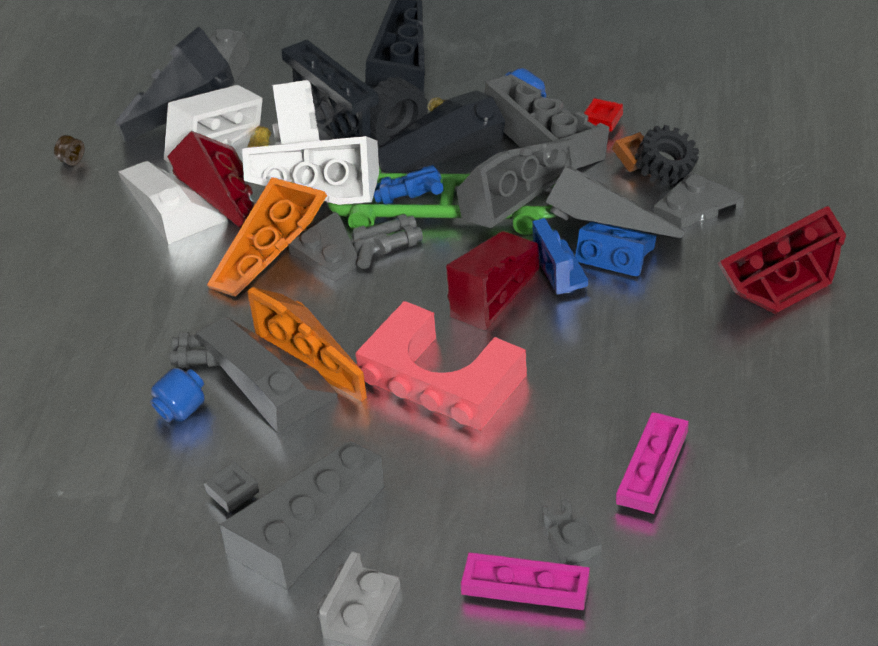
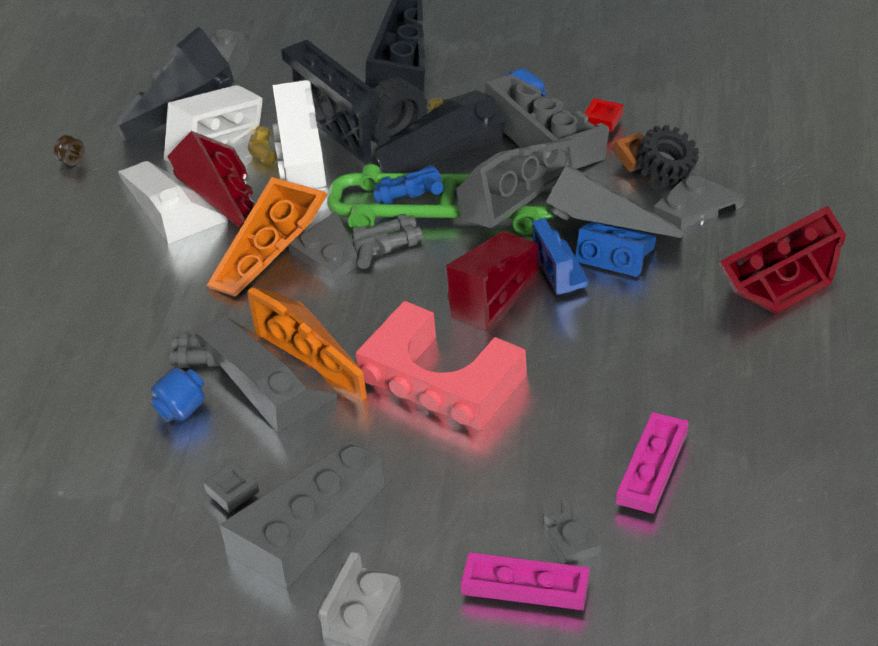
(340, 167): white wedge -> none

